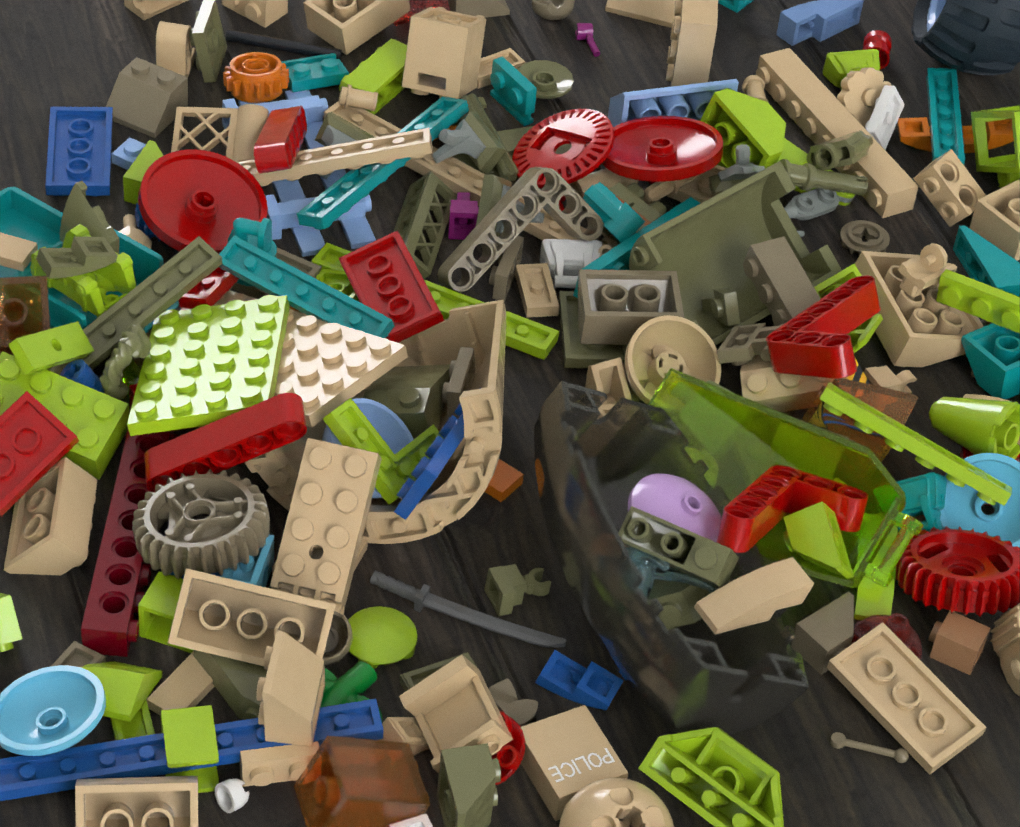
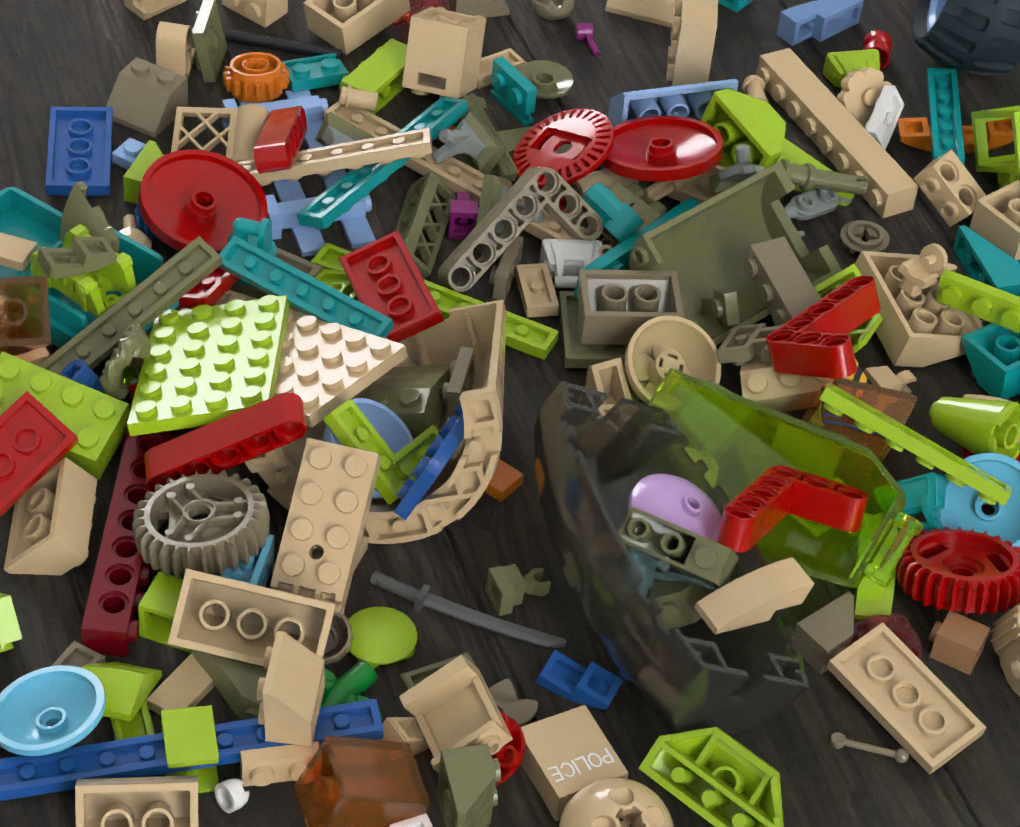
(50, 348): lime tile -> none
(818, 538): lime slope -> none
(840, 151): olive rock -> none

